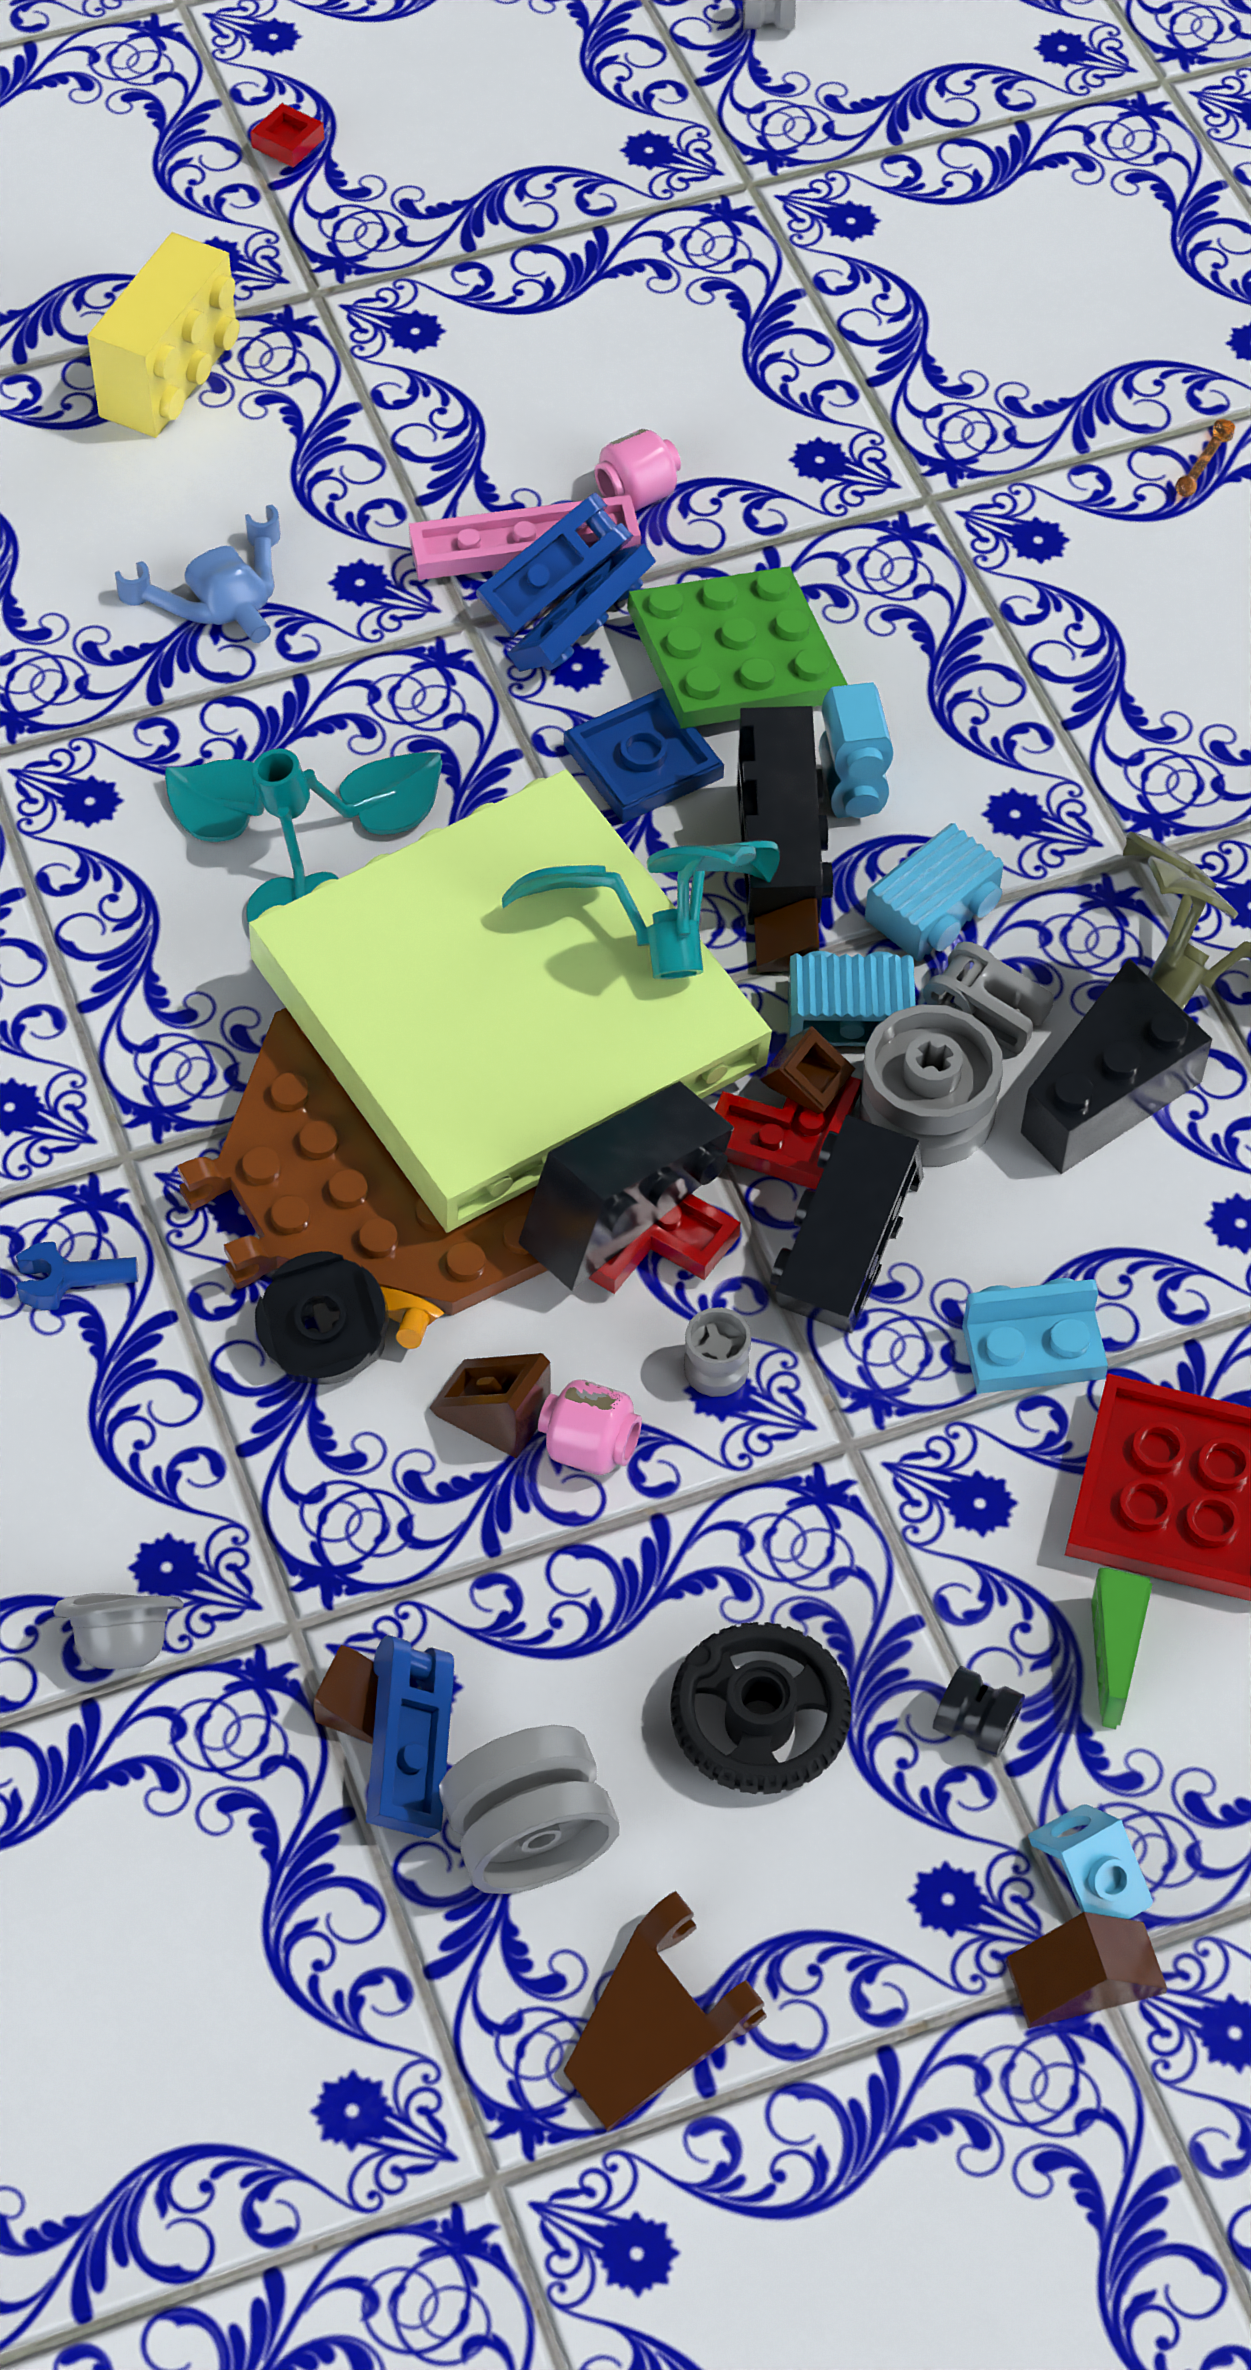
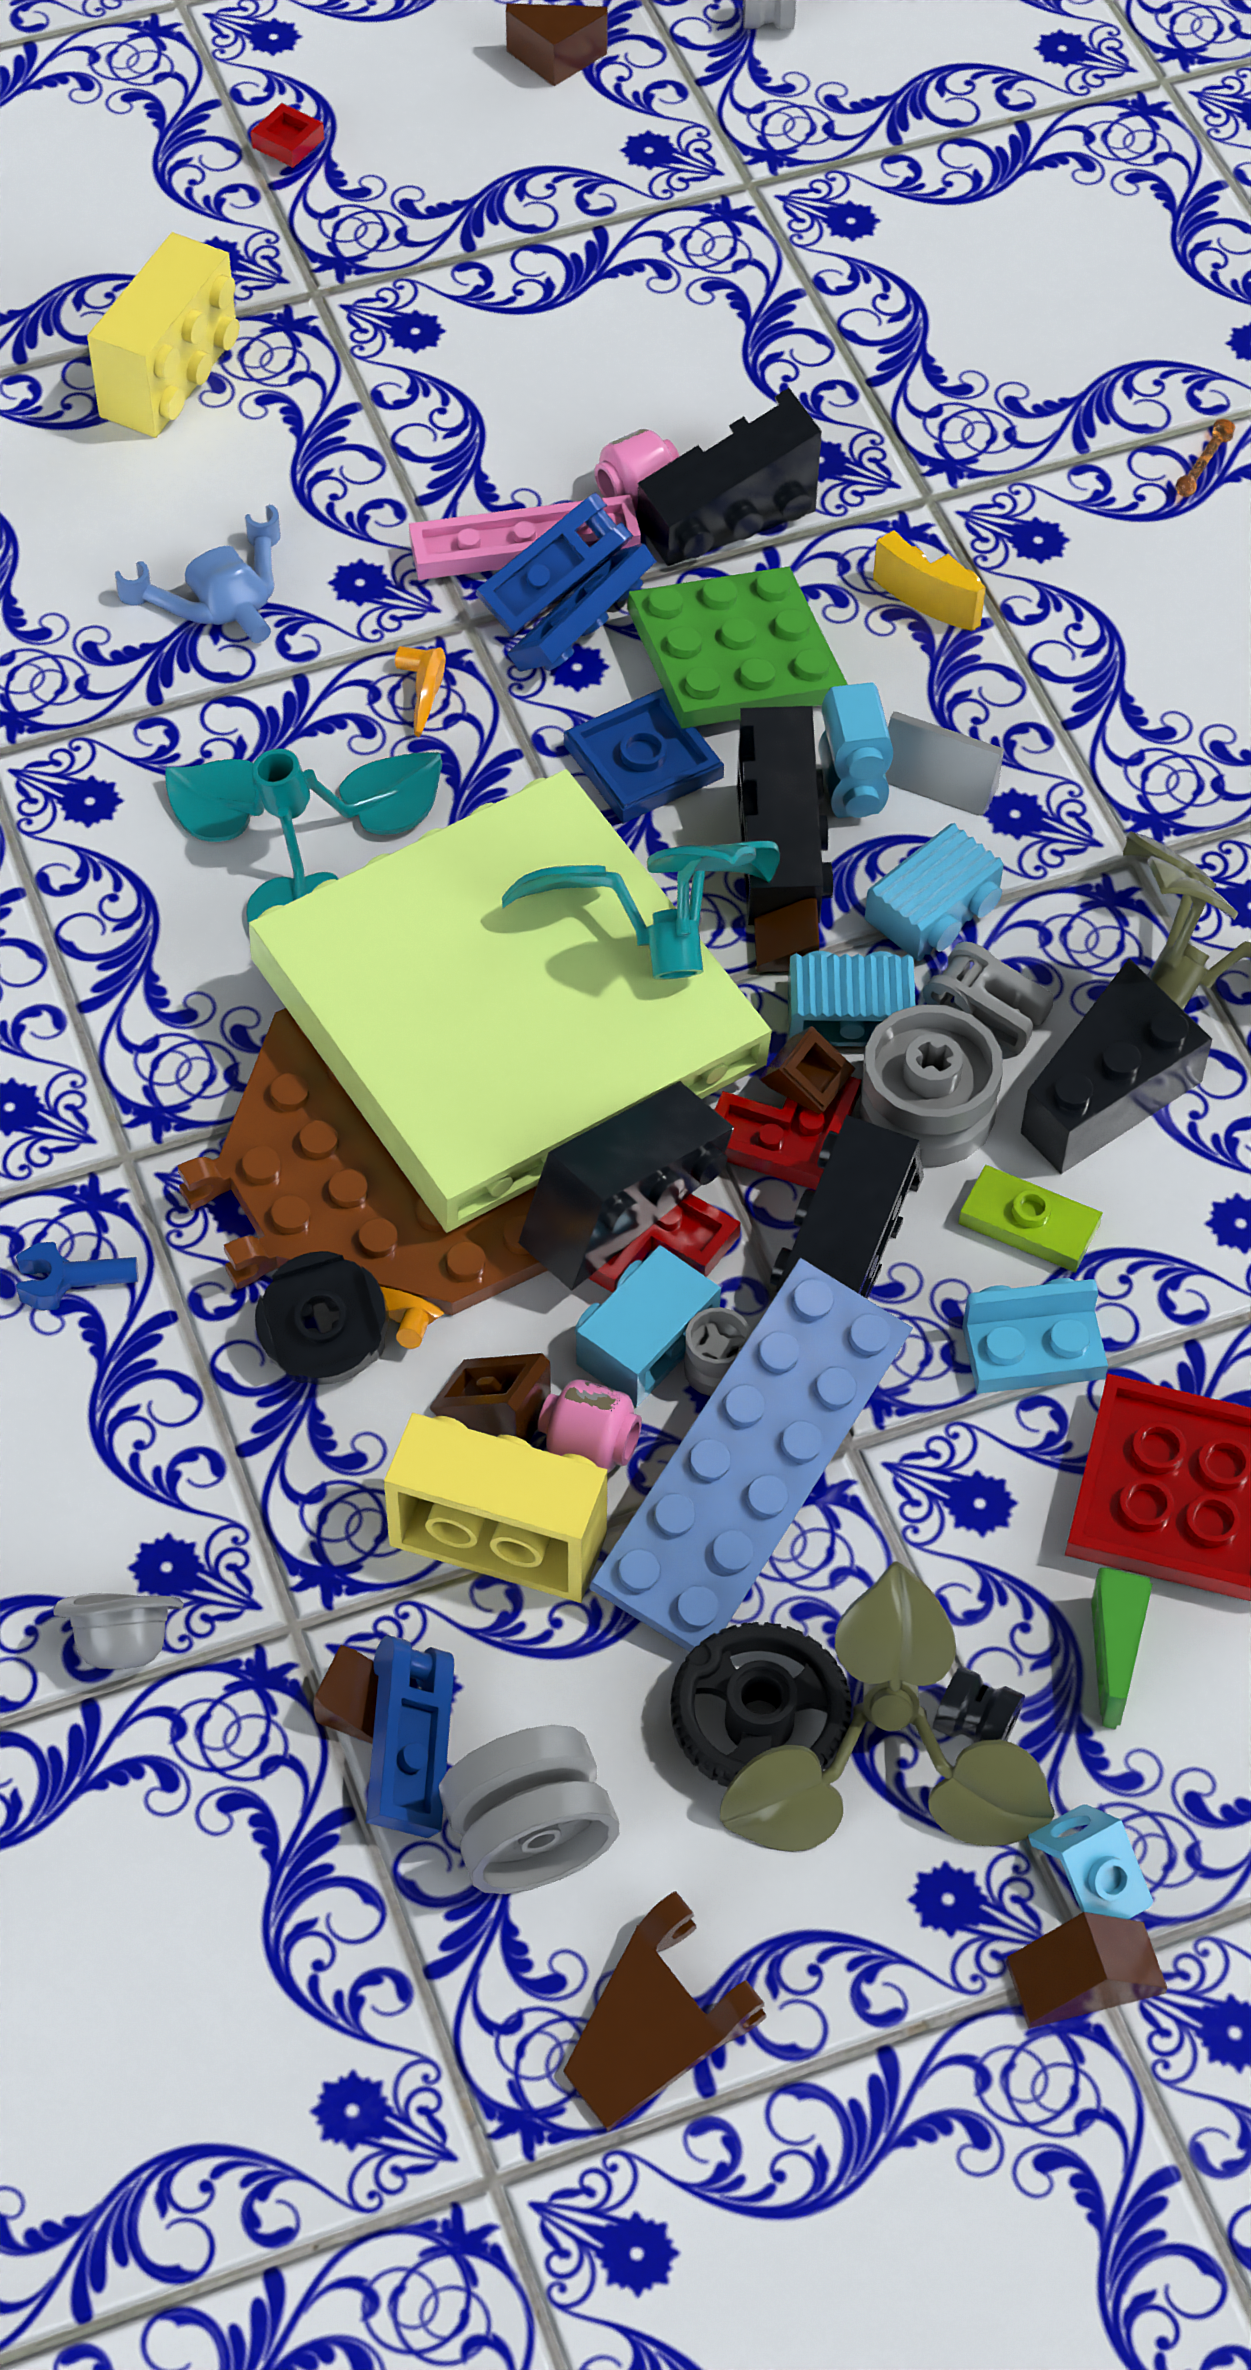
(430, 671): none -> light orange bar
(496, 1506): none -> light yellow brick
(556, 38): none -> reddish brown slope
(643, 1324): none -> medium azure brick
(736, 487): none -> black wedge
(751, 1458): none -> medium blue plate
(892, 1643): none -> olive plant
(935, 588): none -> yellow slope
(943, 764): none -> light grey slope
(1030, 1218): none -> lime plate

